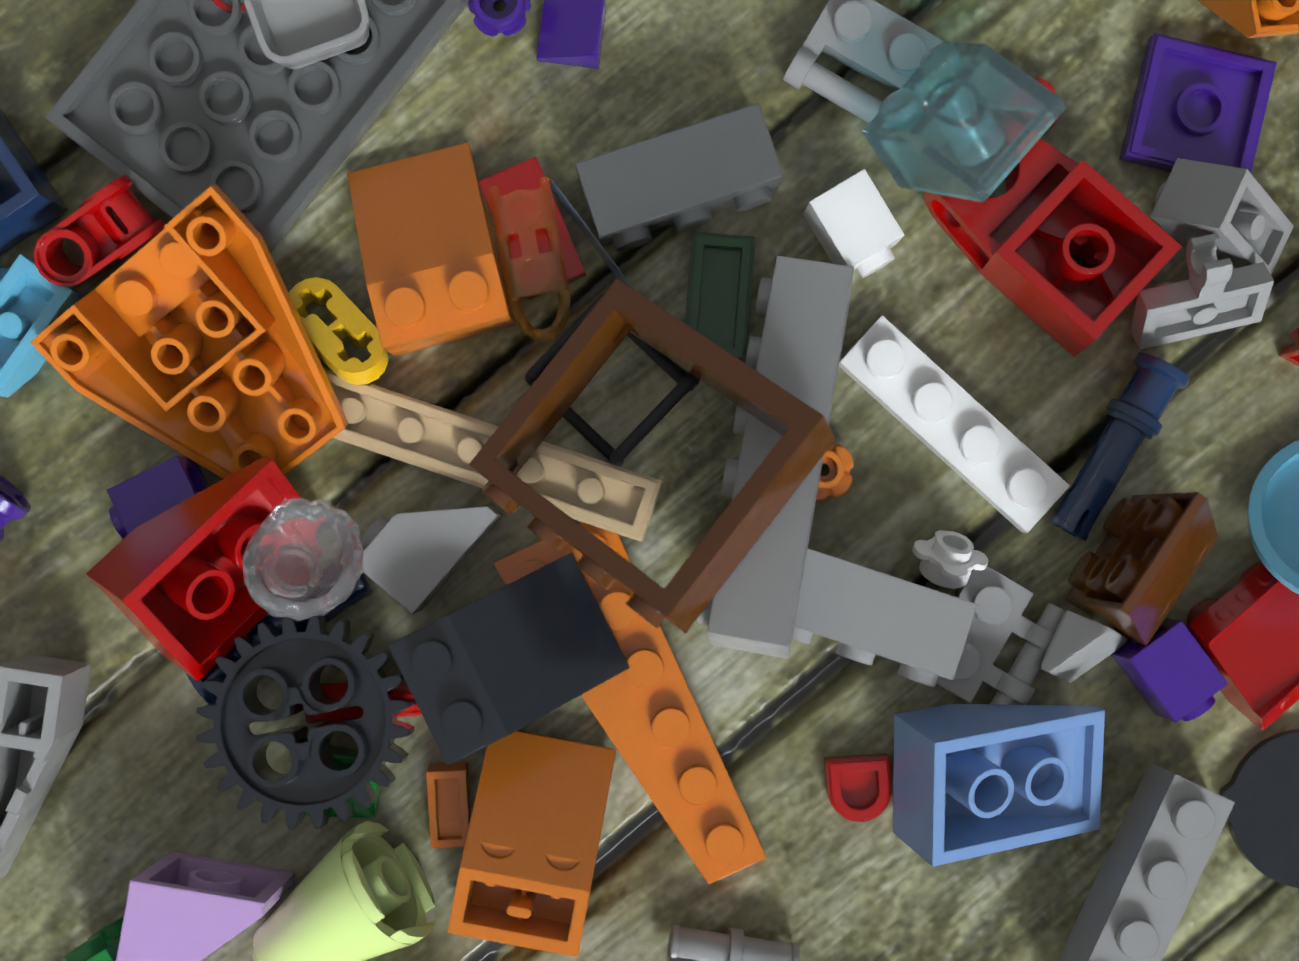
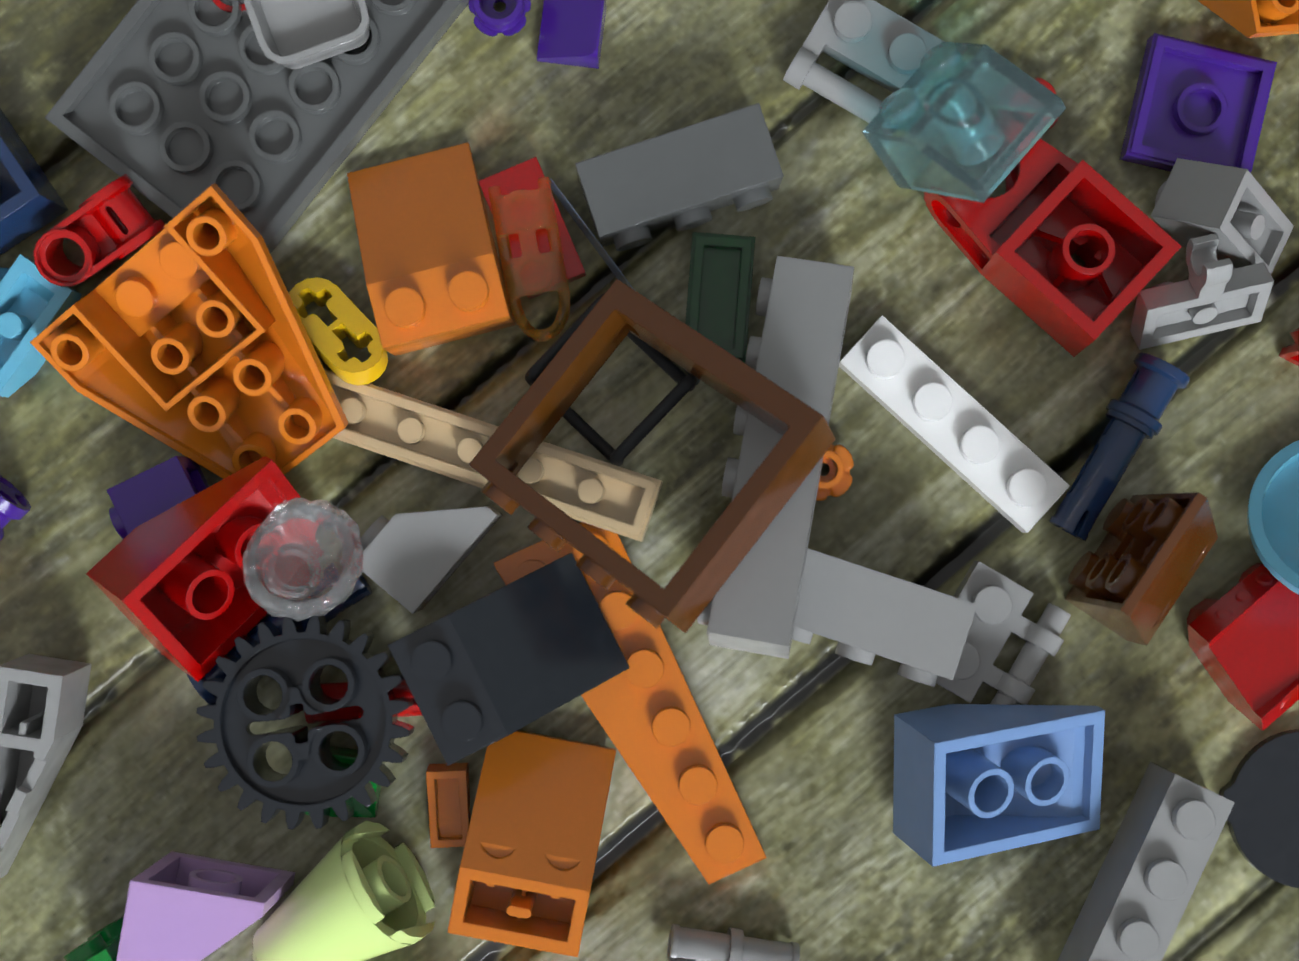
(854, 224): white brick -> none
(858, 785): red tile -> none
(948, 559): white plate -> none
(1079, 646): light grey slope -> none
(1172, 672): dark purple brick -> none

